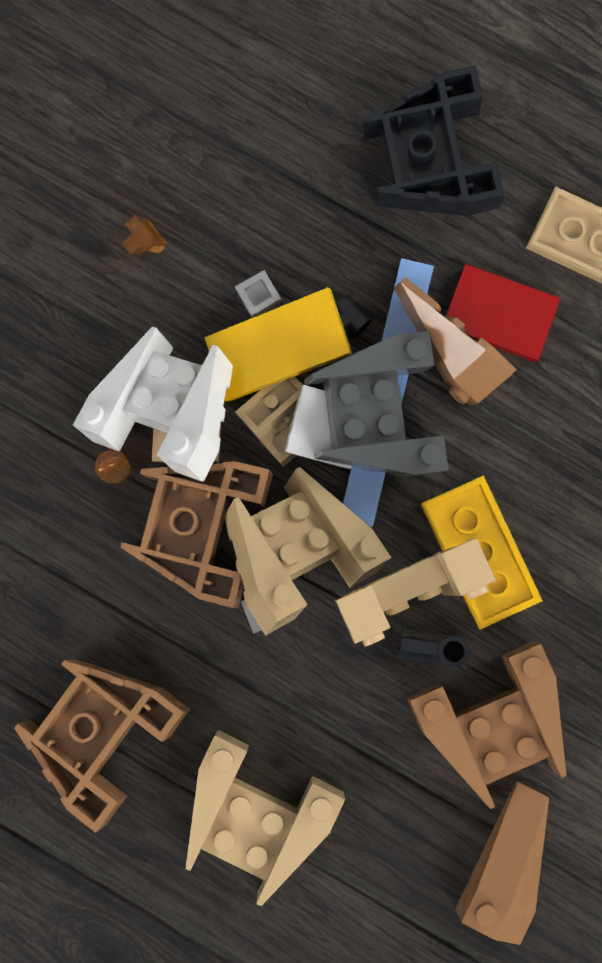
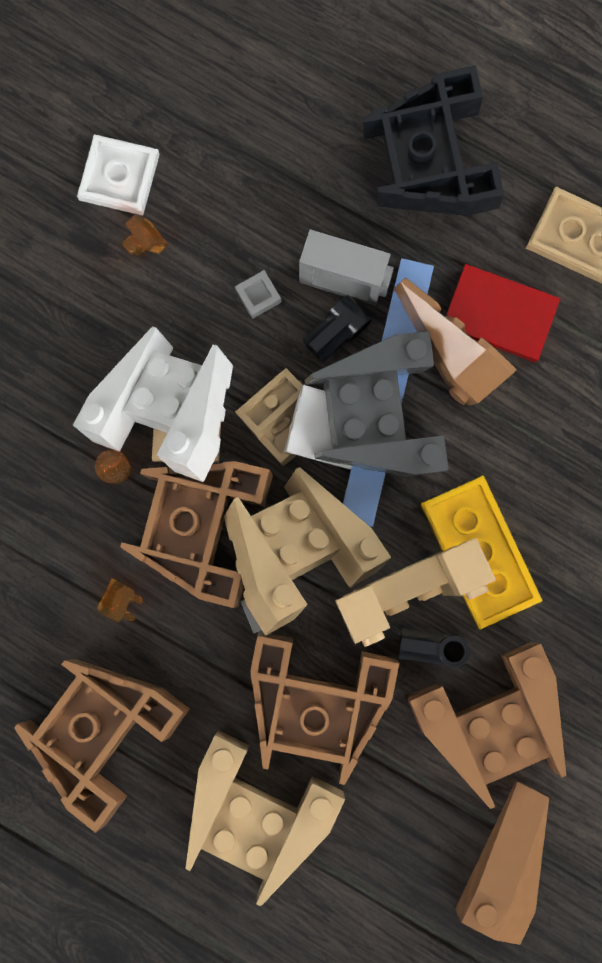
(116, 601): none -> clear orange tile
(118, 174): none -> white tile
(282, 343): yellow tile -> none
(316, 715): none -> medium nougat wedge
(344, 267): none -> light grey window

